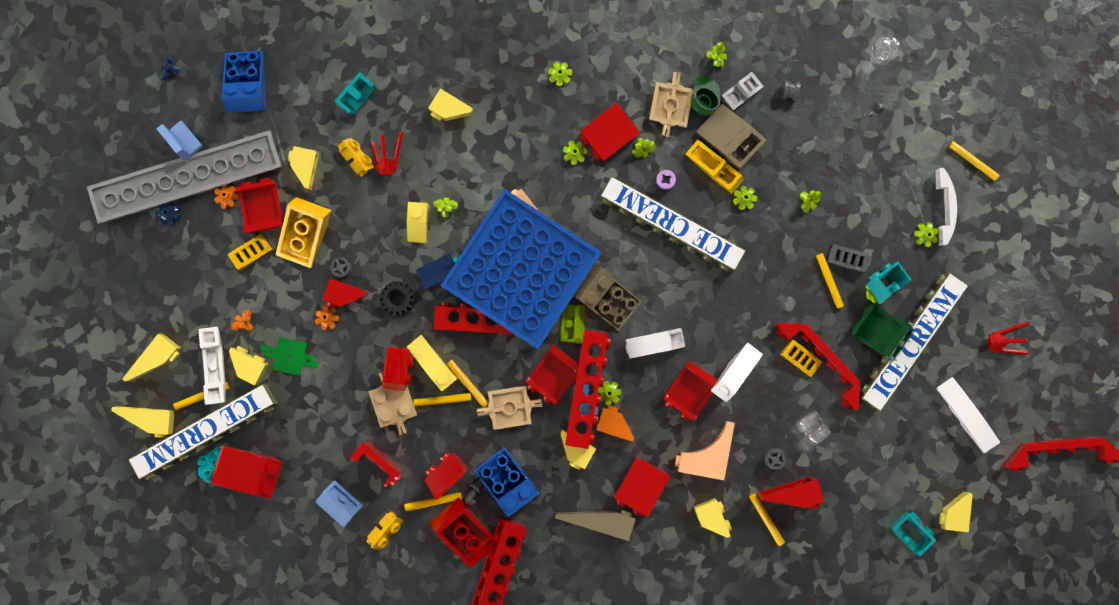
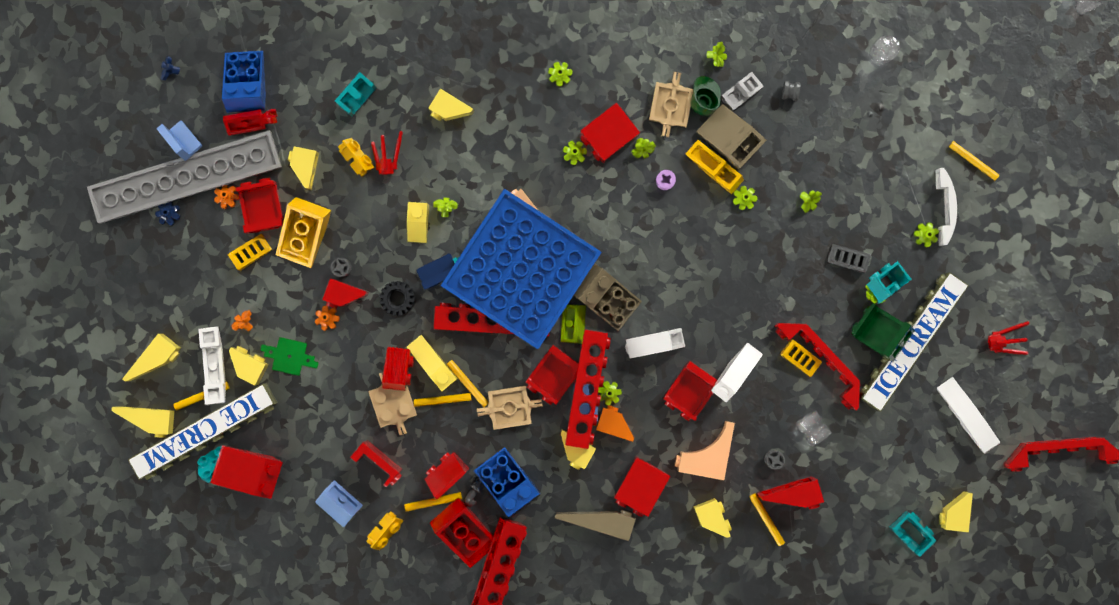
(249, 121): none -> red plate
(673, 224): brick -> none
(829, 280): yellow bar -> none

